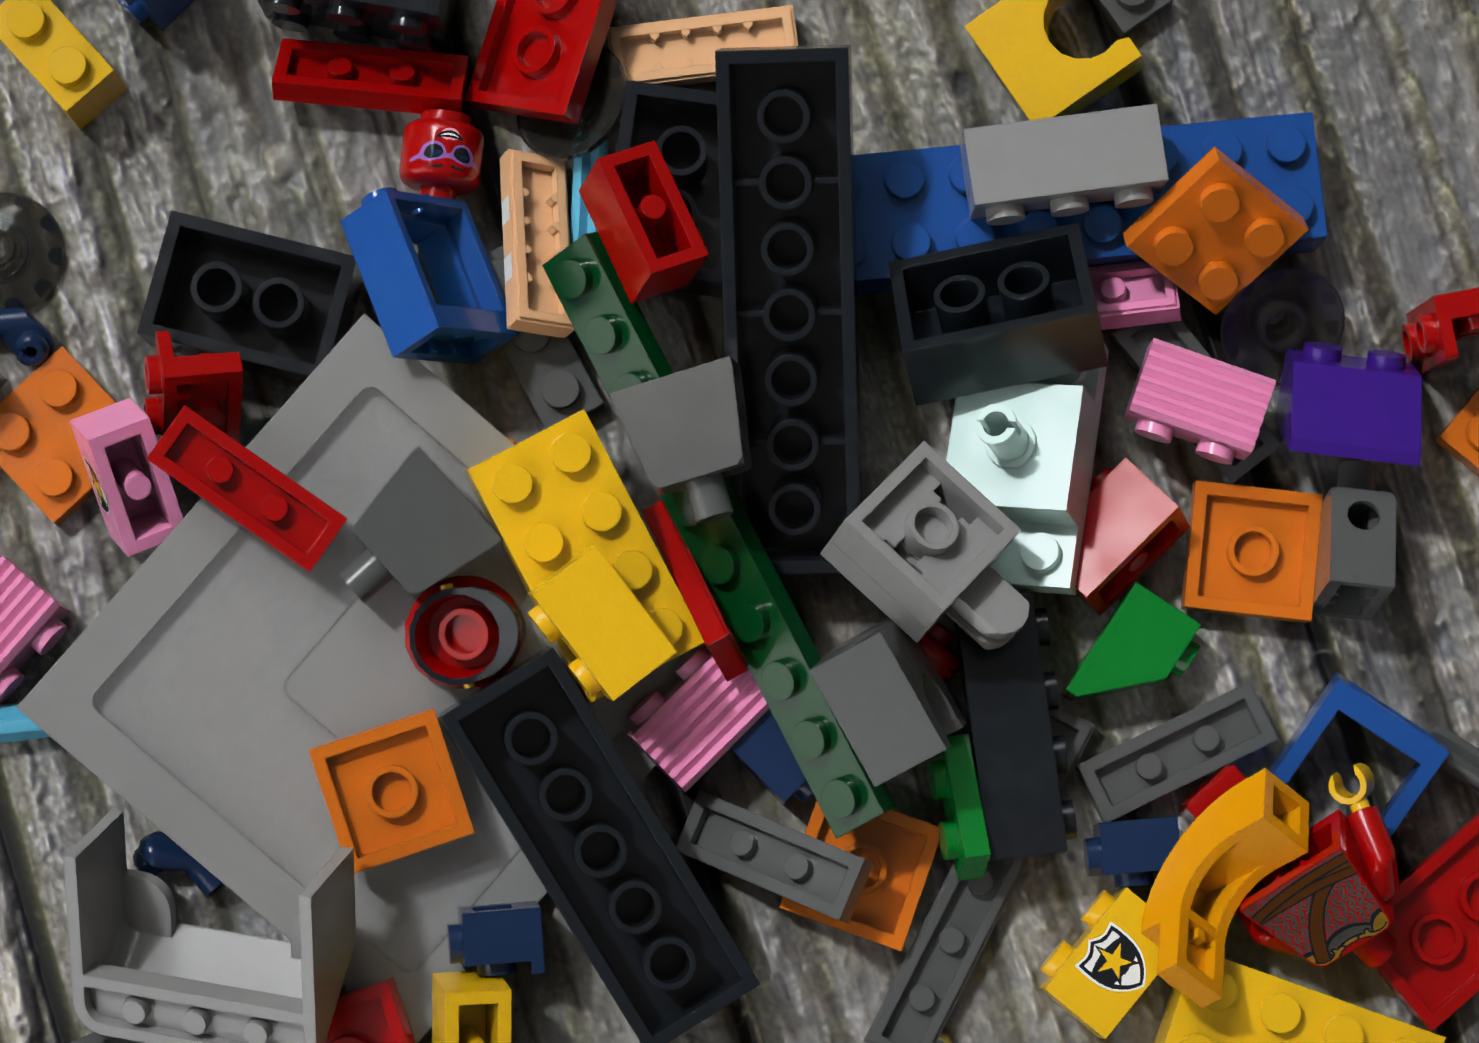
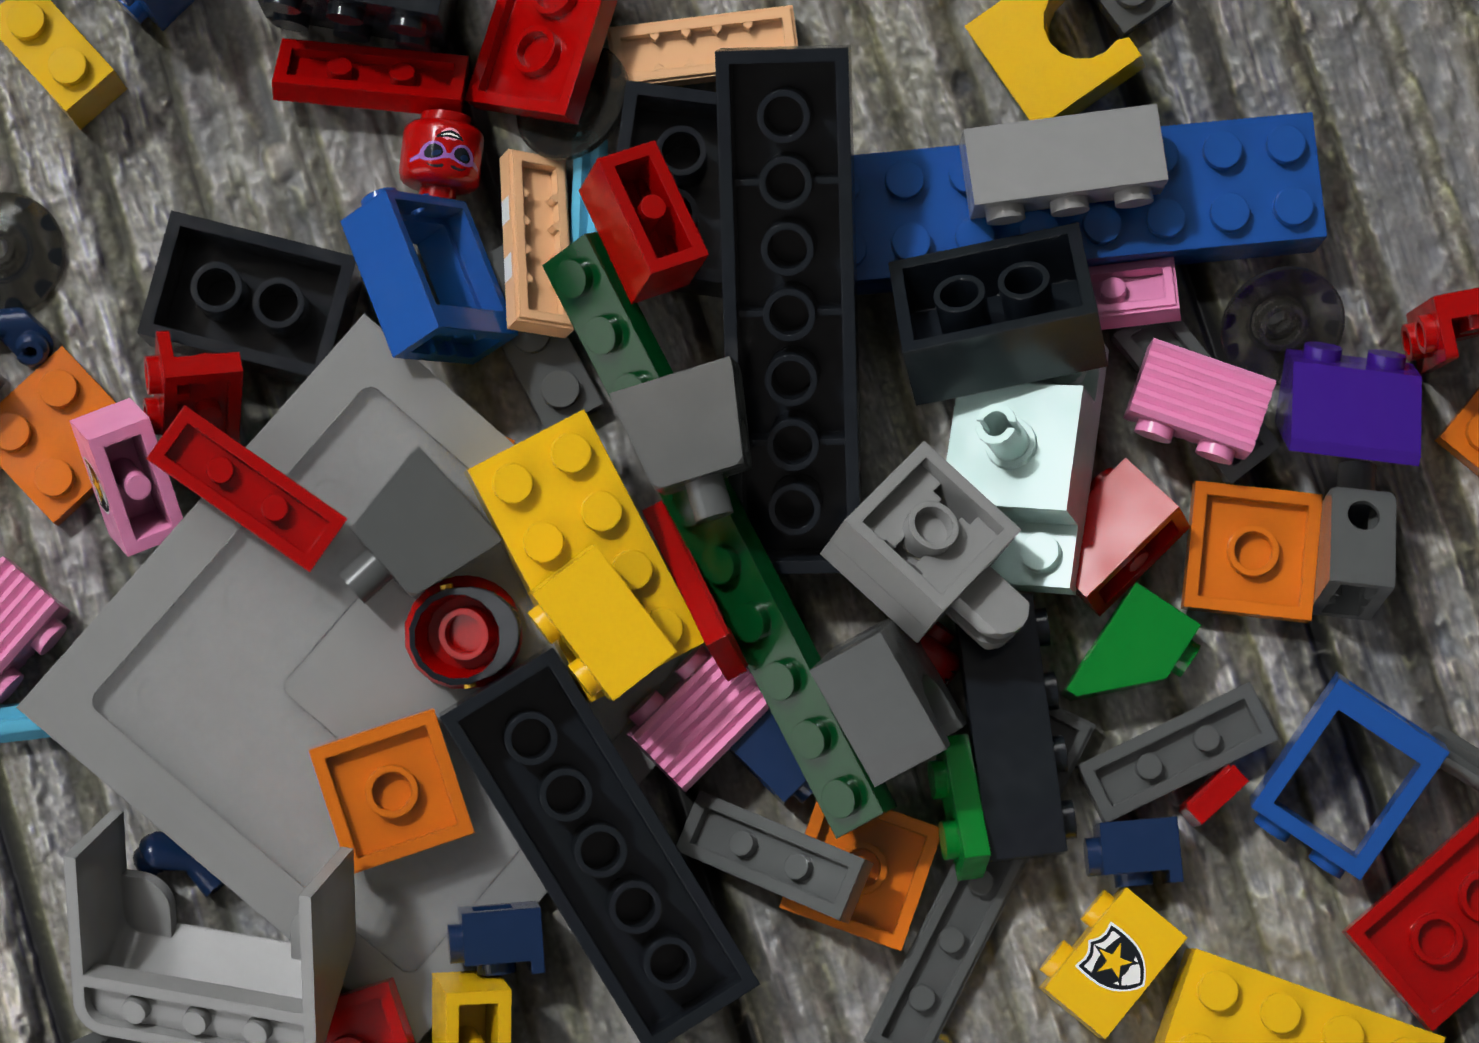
(1212, 871): light orange arch -> none
(1215, 231): orange plate -> none
(1335, 893): torso -> none

